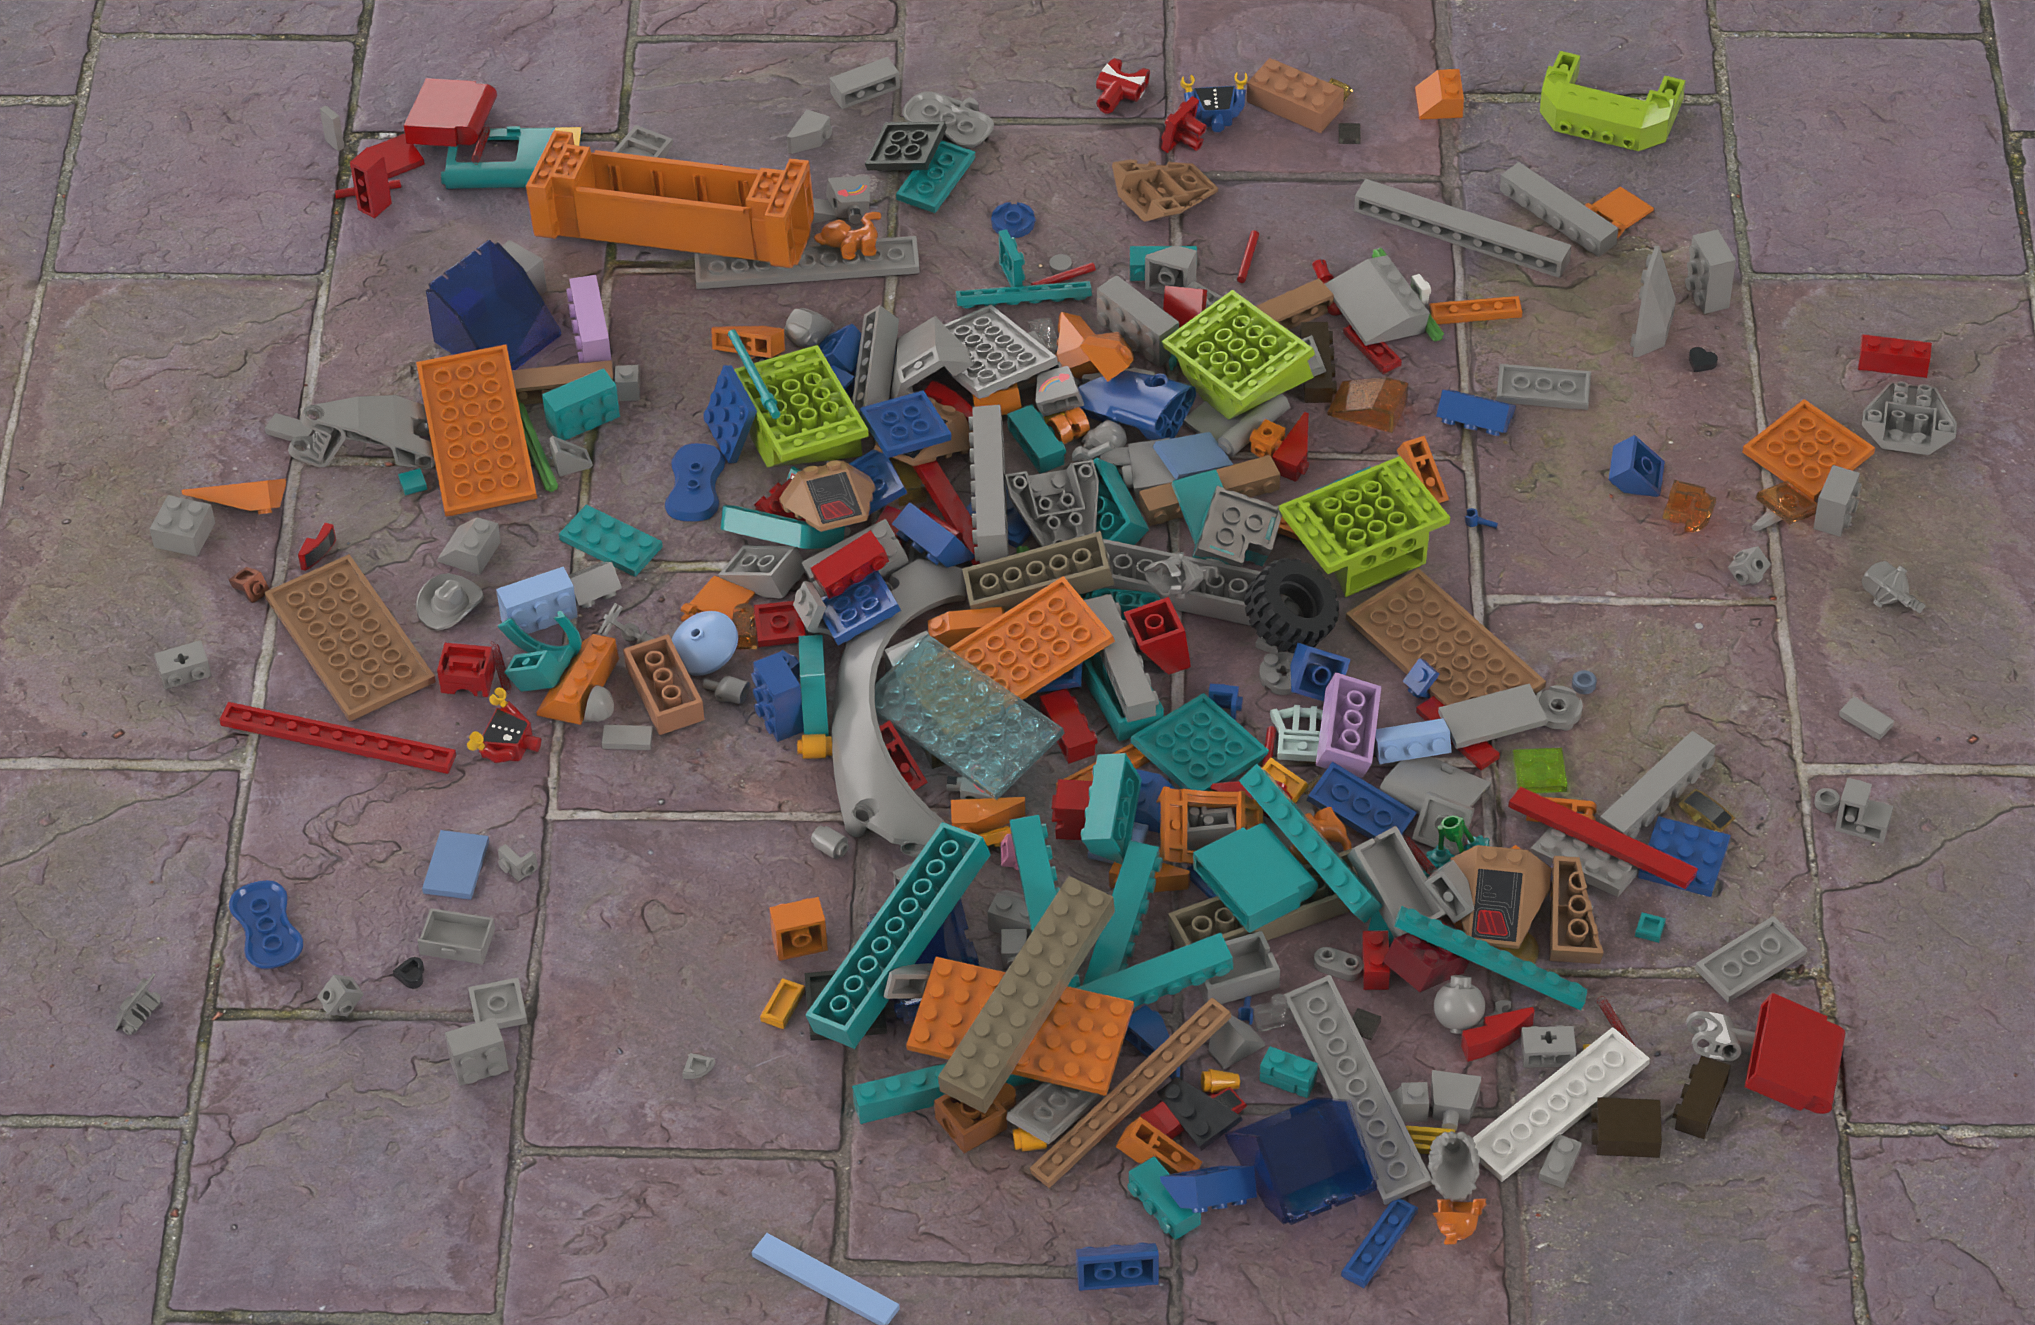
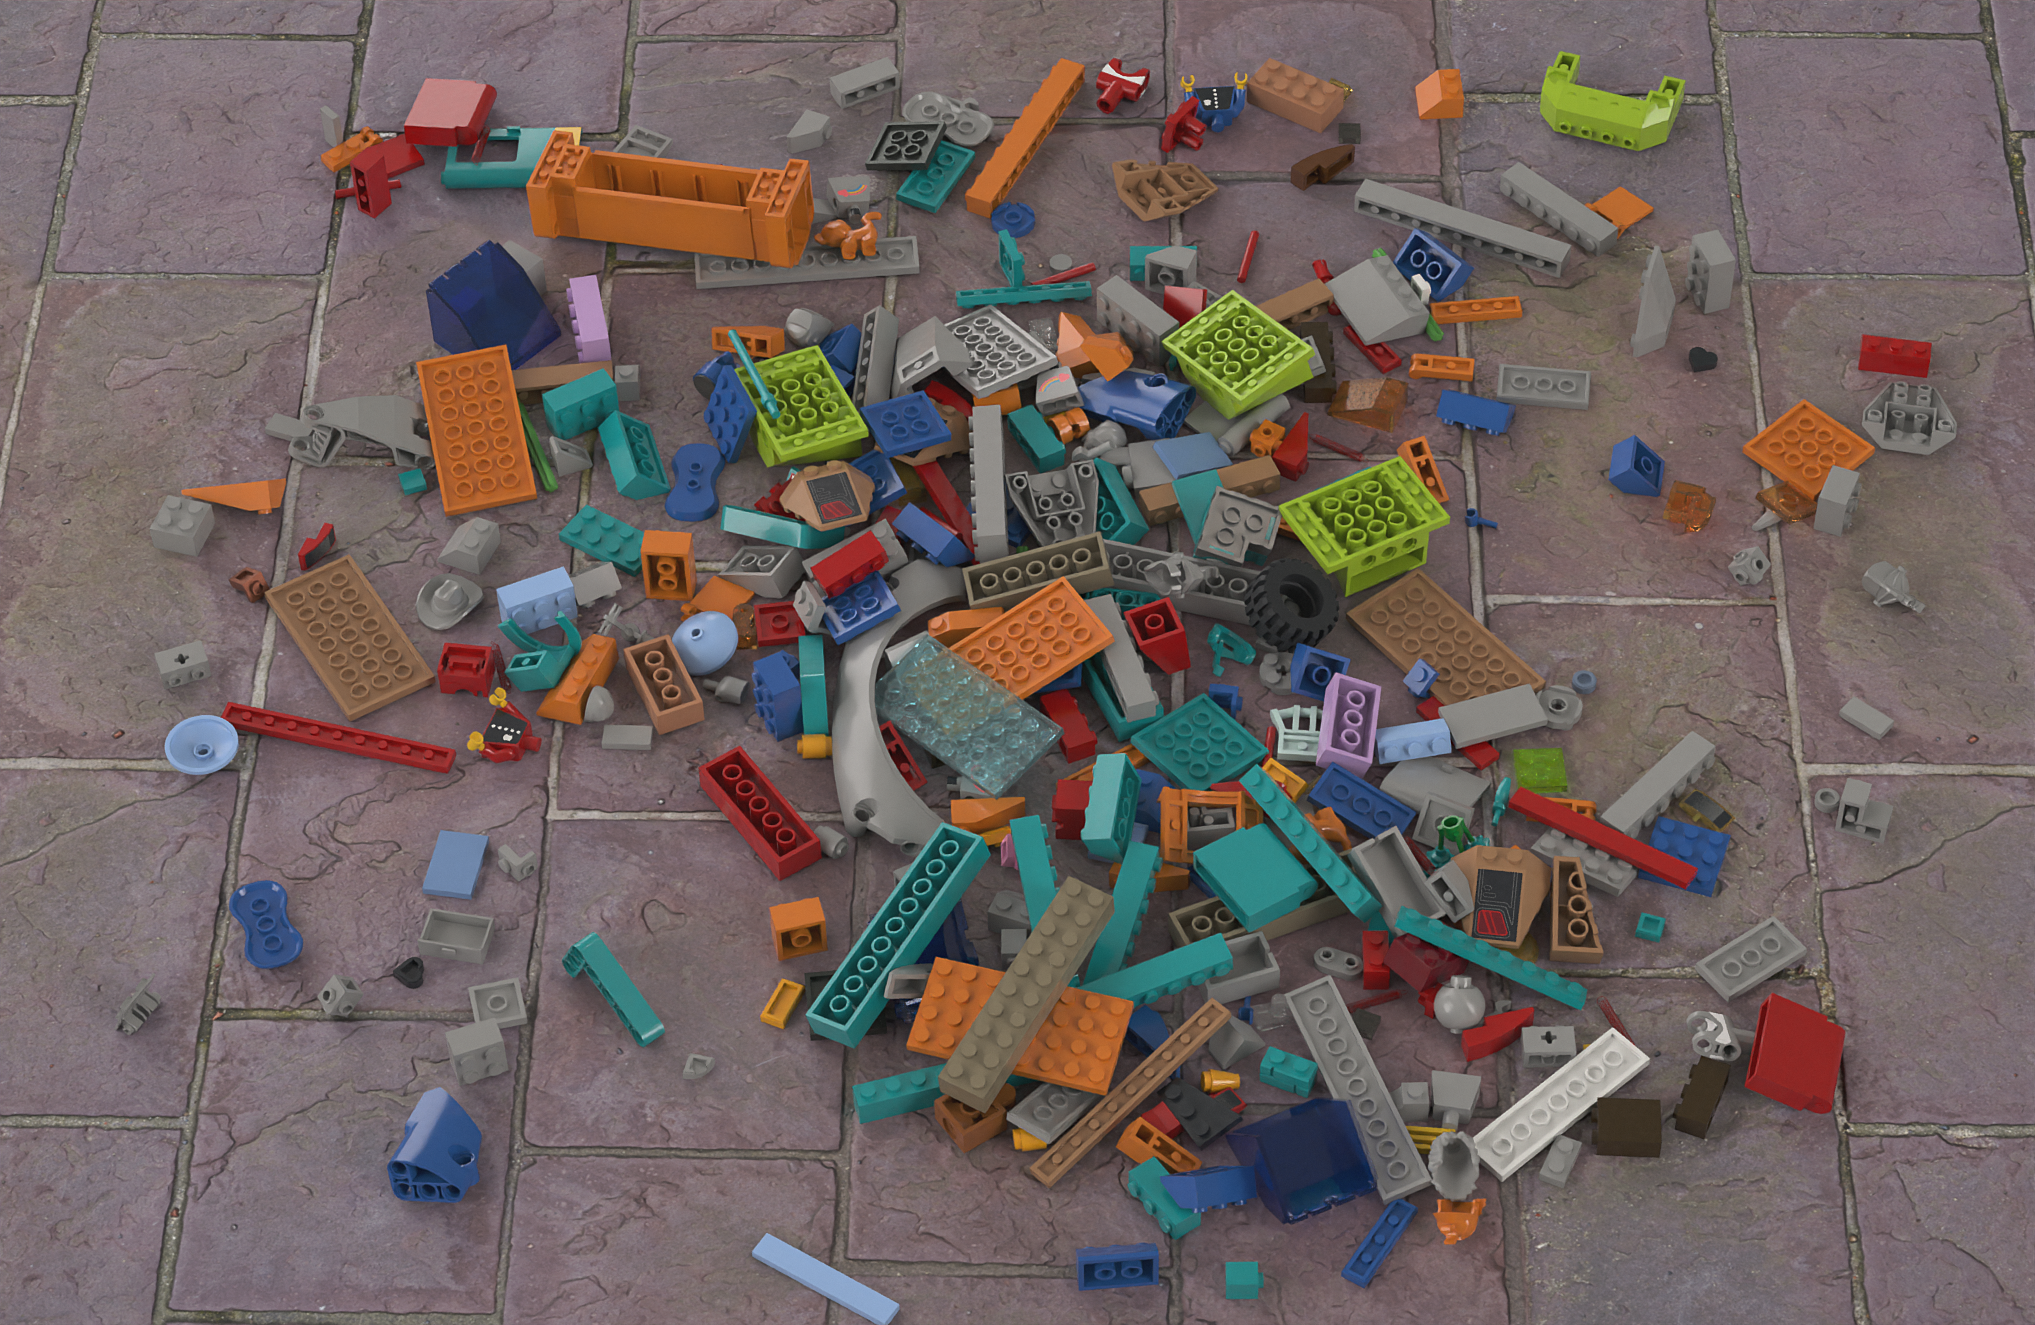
(201, 744): none -> light blue dish
(345, 152): none -> orange plate
(437, 1153): none -> blue panel
(595, 958): none -> teal beam
(633, 457): none -> teal slope
(668, 565): none -> orange brick
(707, 375): none -> blue piece
(760, 813): none -> red brick
(1025, 138): none -> orange brick
(1242, 650): none -> teal helmet
(1243, 1280): none -> teal brick
(1322, 166): none -> reddish brown slope
(1339, 446): none -> red piece
(1374, 1000): none -> red piece
(1427, 1000): none -> red tile
(1434, 262): none -> blue slope
(1441, 367): none -> orange plate
(1501, 800): none -> teal hand

